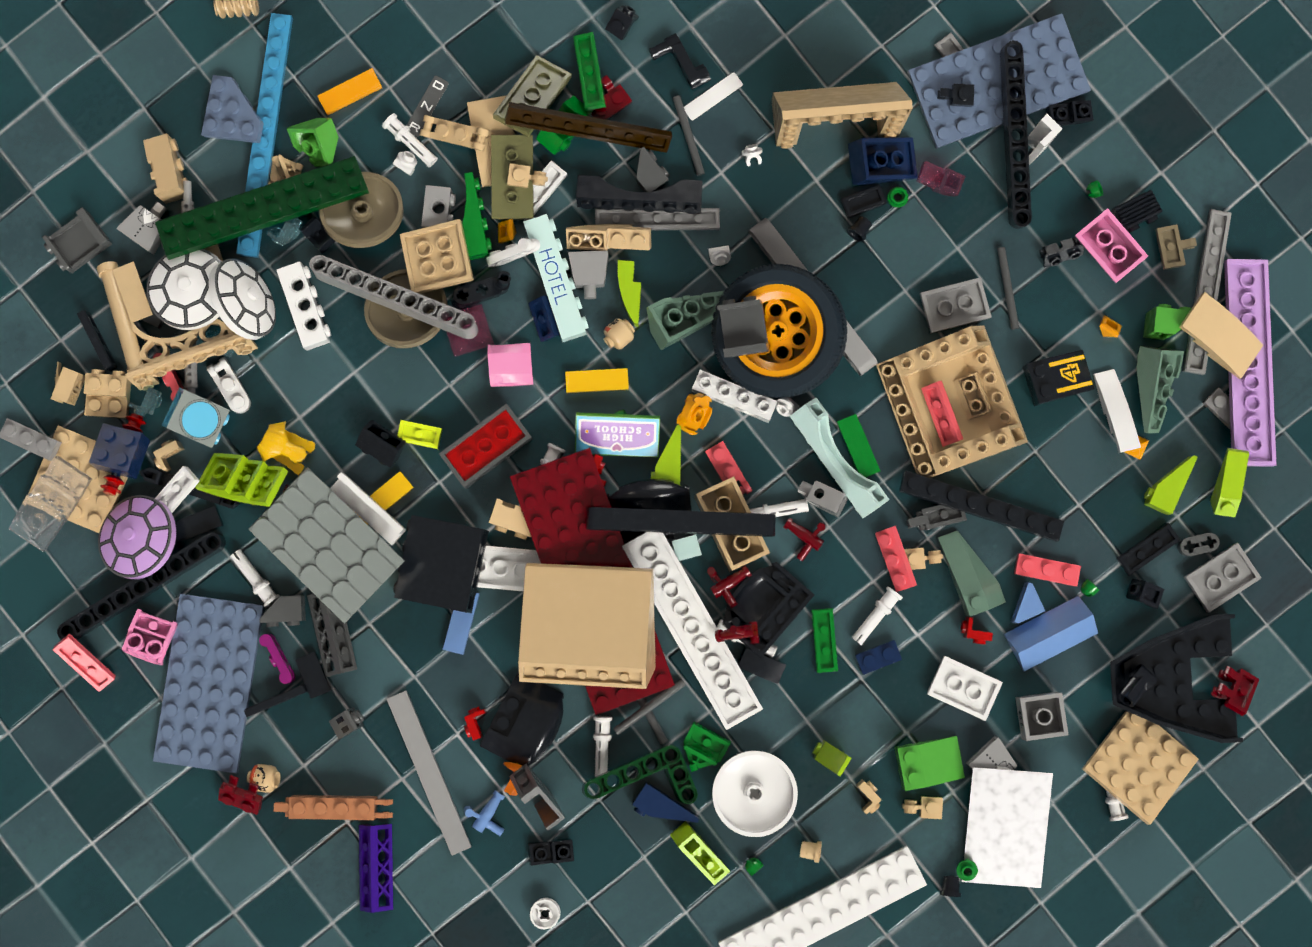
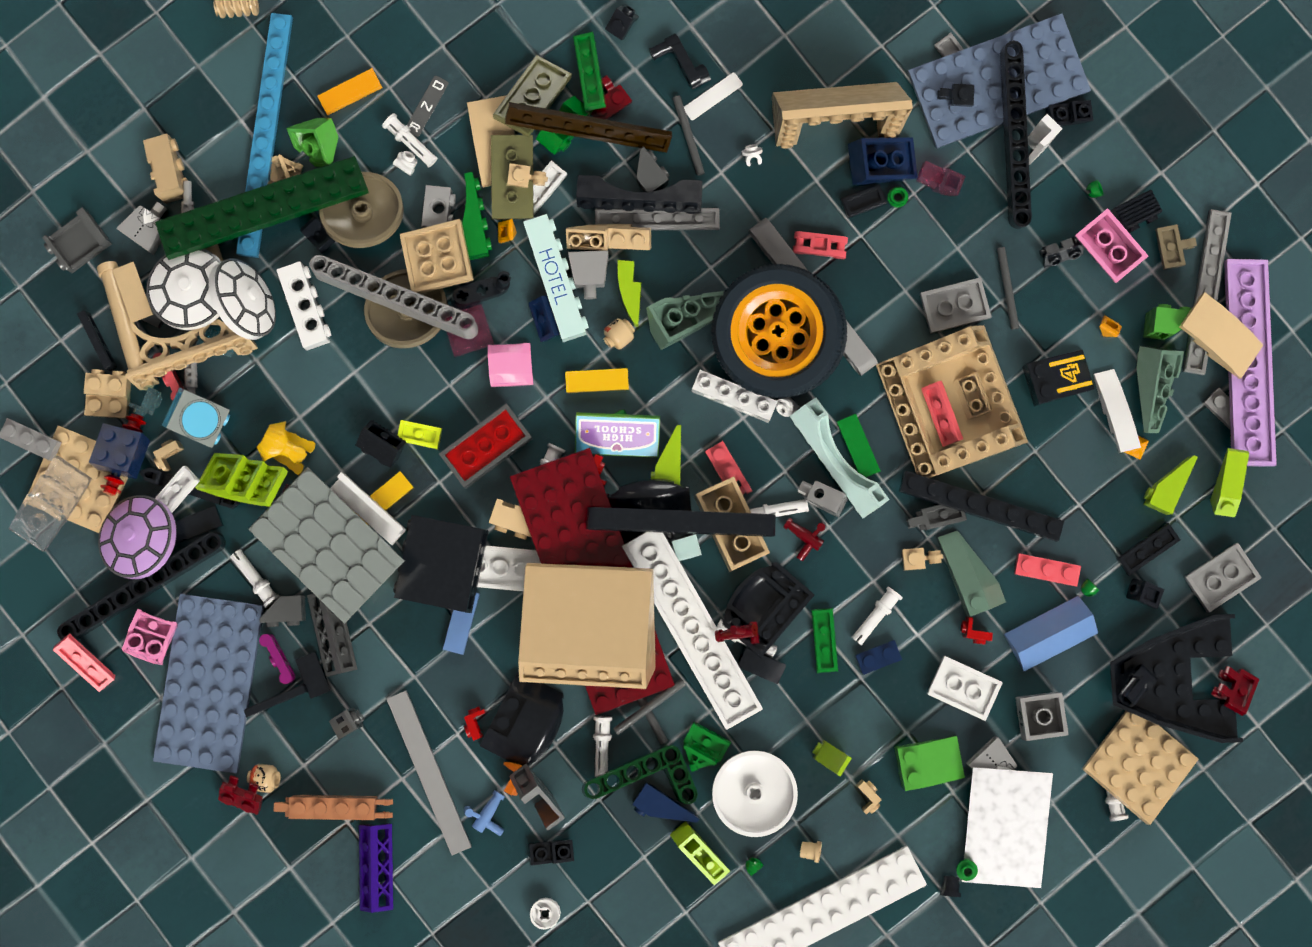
(67, 385): tan piece -> none
(230, 113): sand blue plate -> none
(230, 386): white plate -> none
(287, 233): clear light blue bracket -> none
(454, 133): tan plate -> none
(513, 252): white plate -> none
(695, 413): light orange plate -> none
(719, 255): white plate -> none
(723, 586): dark red piece -> none
(743, 327): dark grey panel -> none
(820, 244): none -> coral plate
(859, 229): black piece -> none
(895, 559): coral plate -> none
(929, 807): tan plate -> none
(1027, 605): medium blue slope -> none
(1198, 549): dark grey beam -> none

